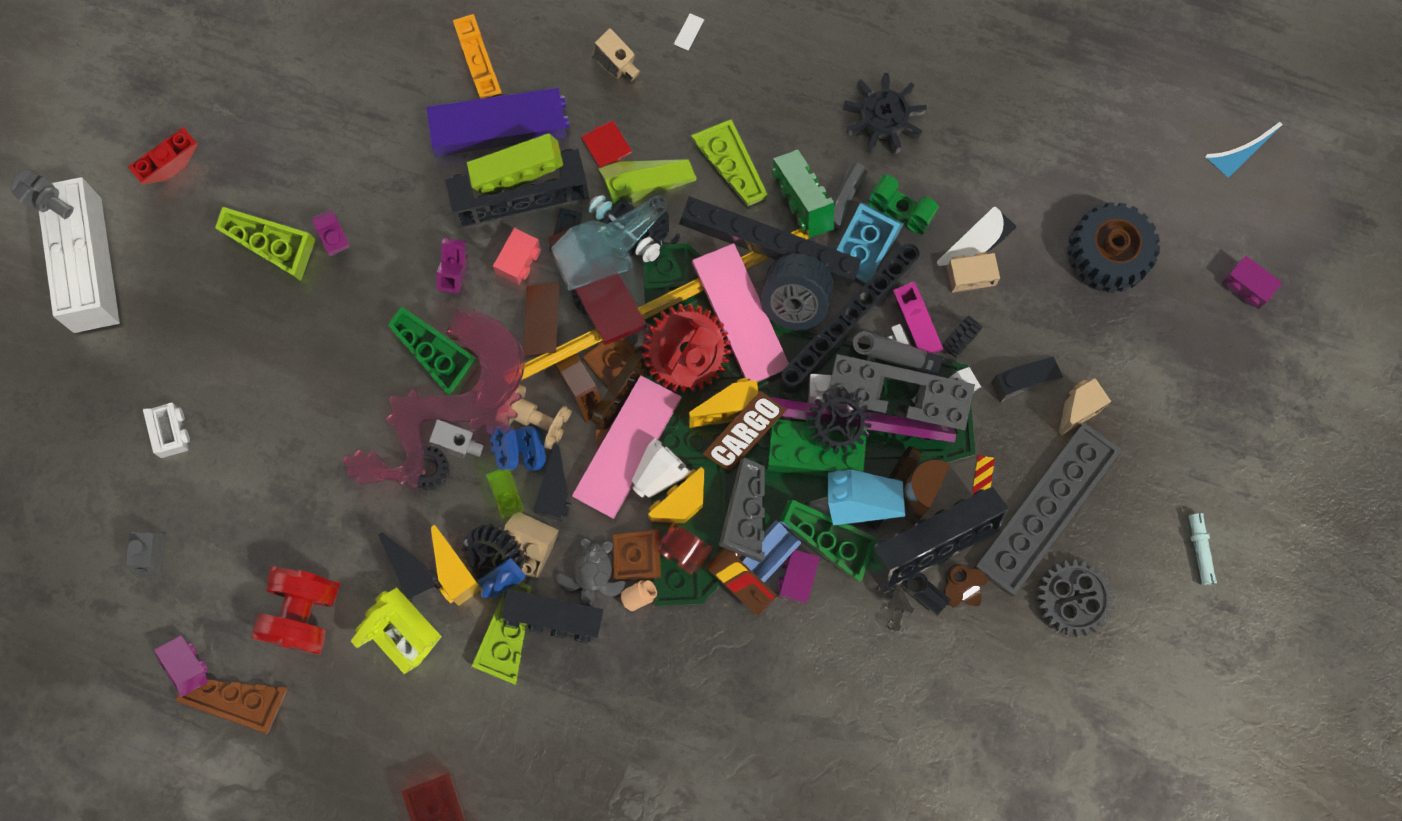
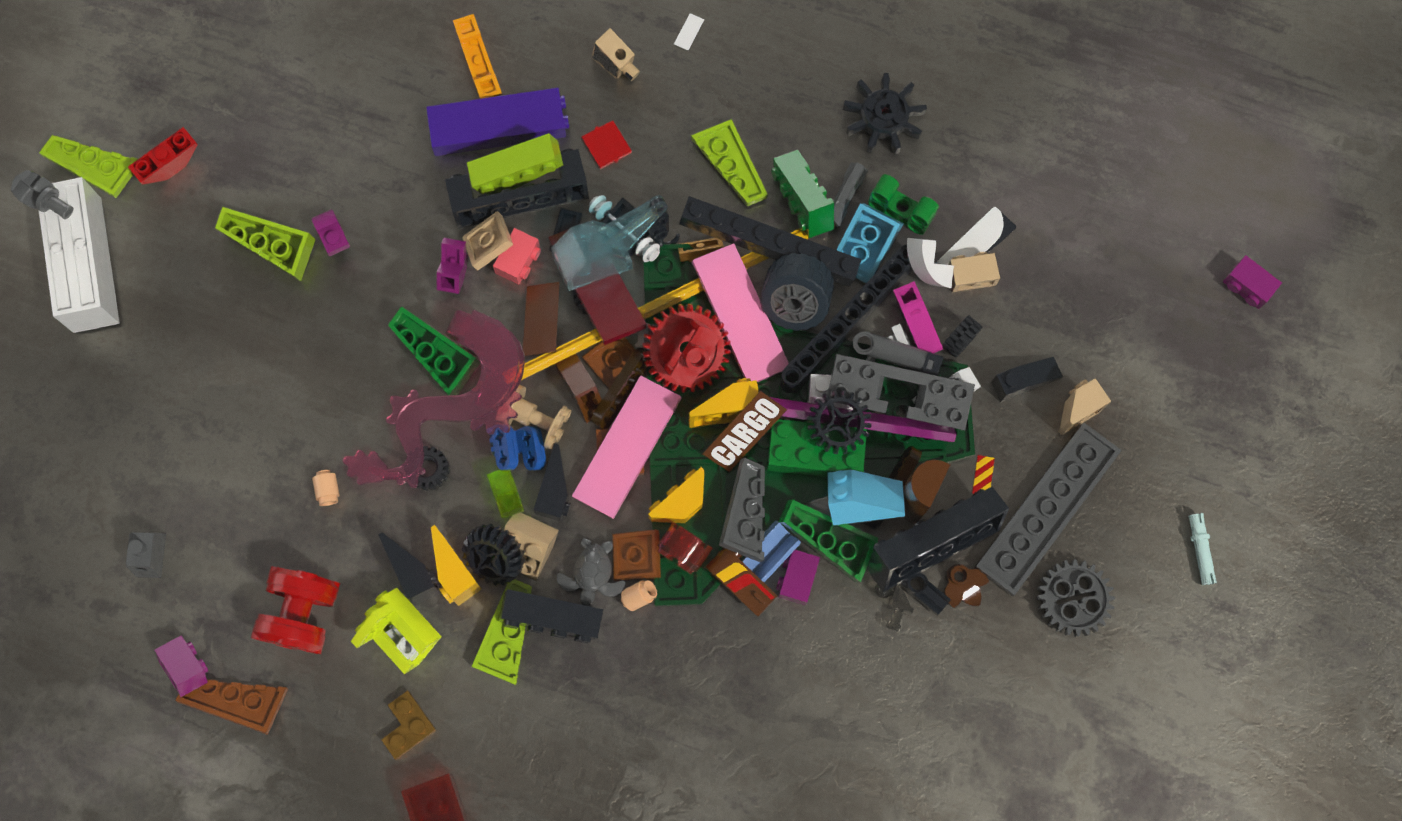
(98, 167): none -> lime wing
(166, 430): white window -> none
(326, 488): none -> light nougat brick
(413, 728): none -> pearl gold plate
(445, 435): light grey torso -> none
(487, 240): none -> tan plate
(500, 579): blue tile -> none
(644, 178): lime wedge -> none
(658, 470): white cone -> none
(700, 249): none -> pearl gold plate
(921, 257): none -> white brick
(1113, 247): black wheel -> none
(1231, 160): dark azure sticker -> none

